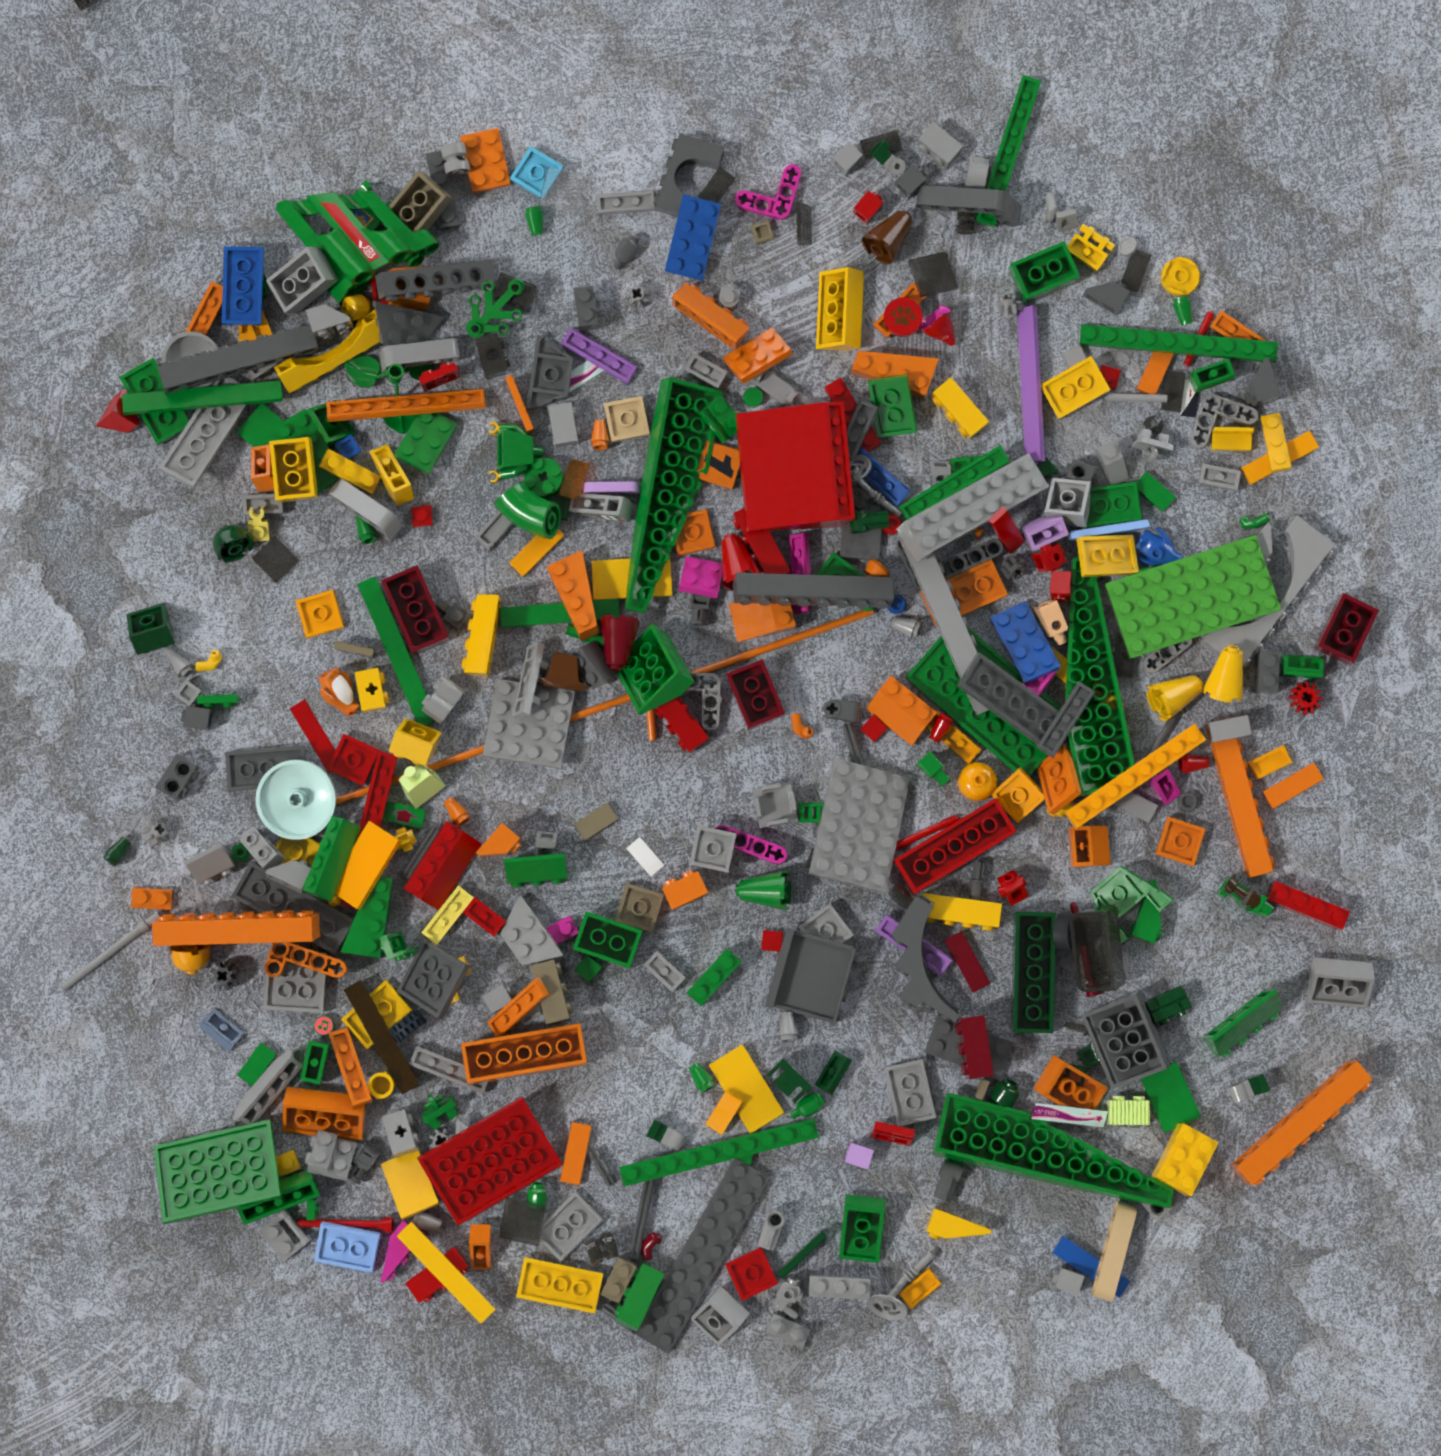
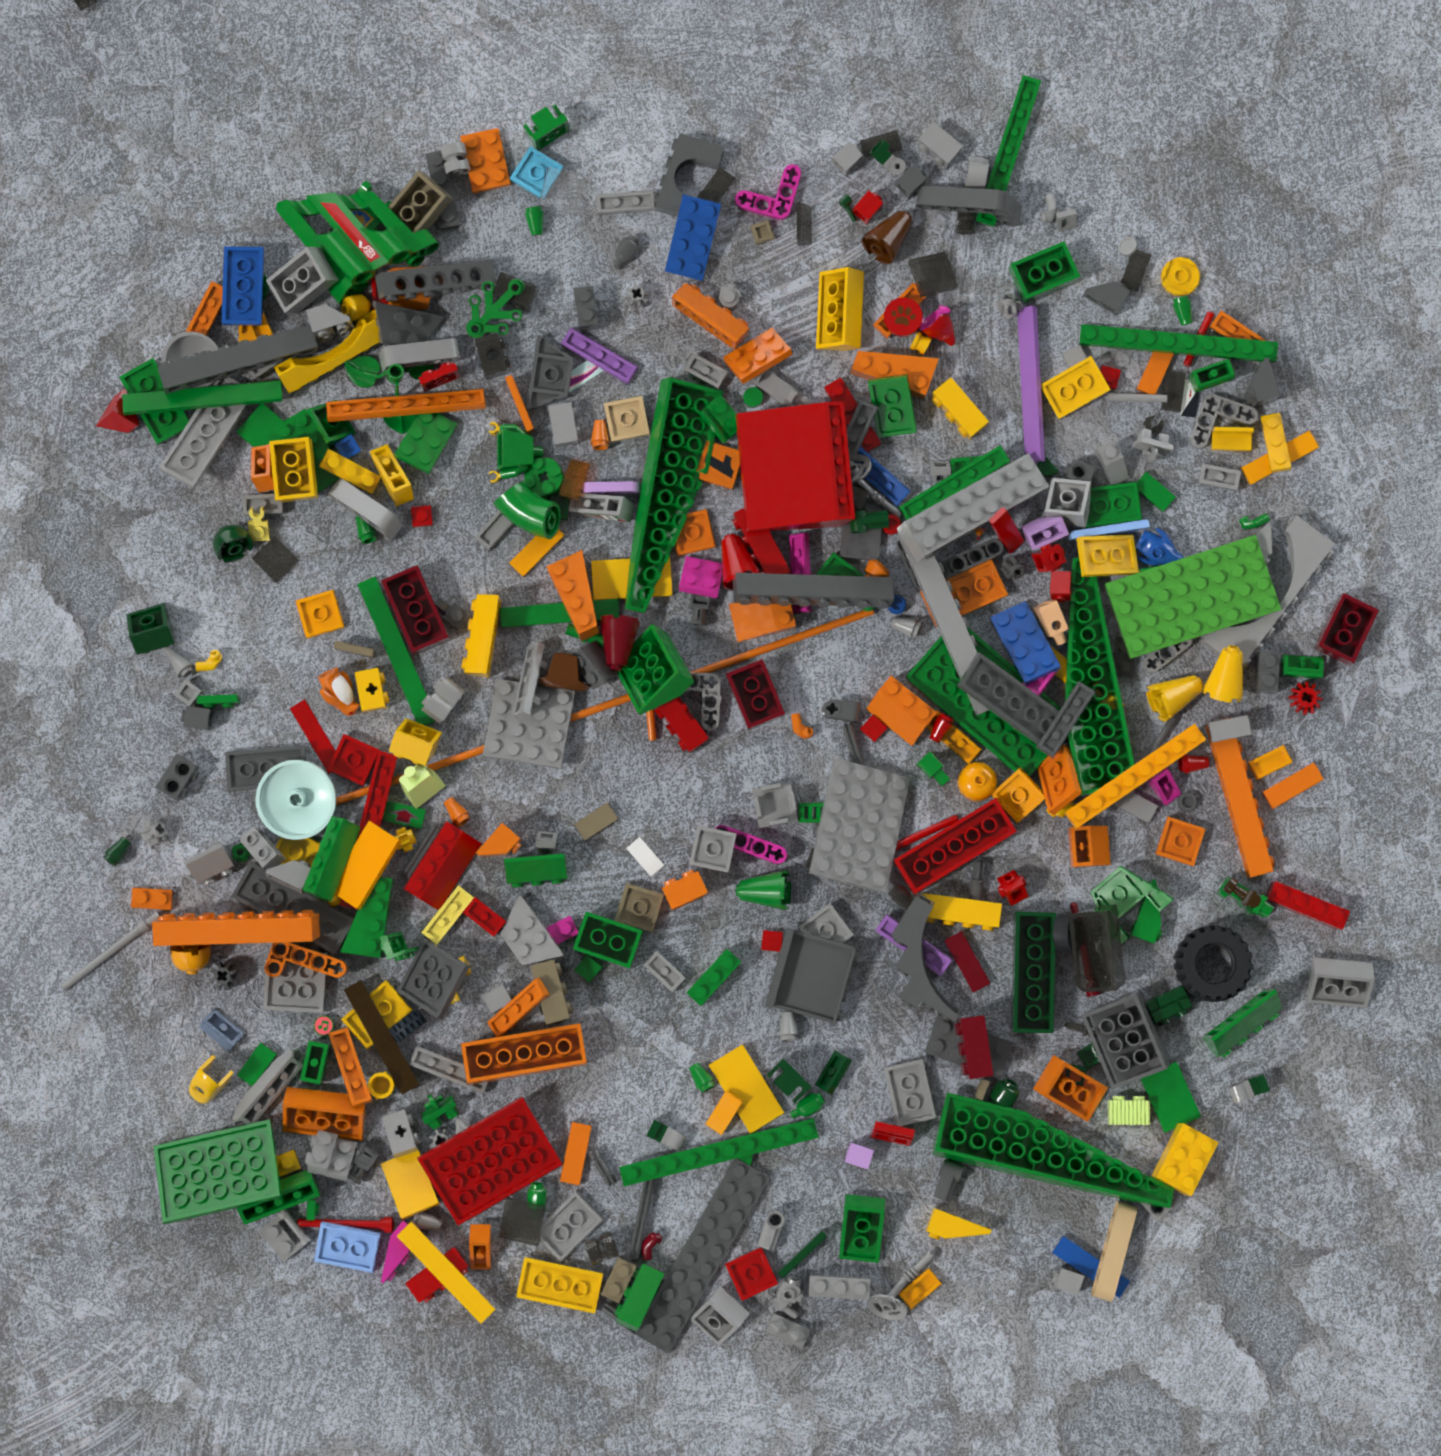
(208, 1085): none -> yellow piece
(546, 127): none -> green panel
(844, 202): none -> dark green hand
(921, 343): none -> yellow wheel
(1069, 1115): sticker -> none
(1087, 252): yellow plate -> none
(1240, 963): none -> black tyre
(1301, 1122): orange brick -> none

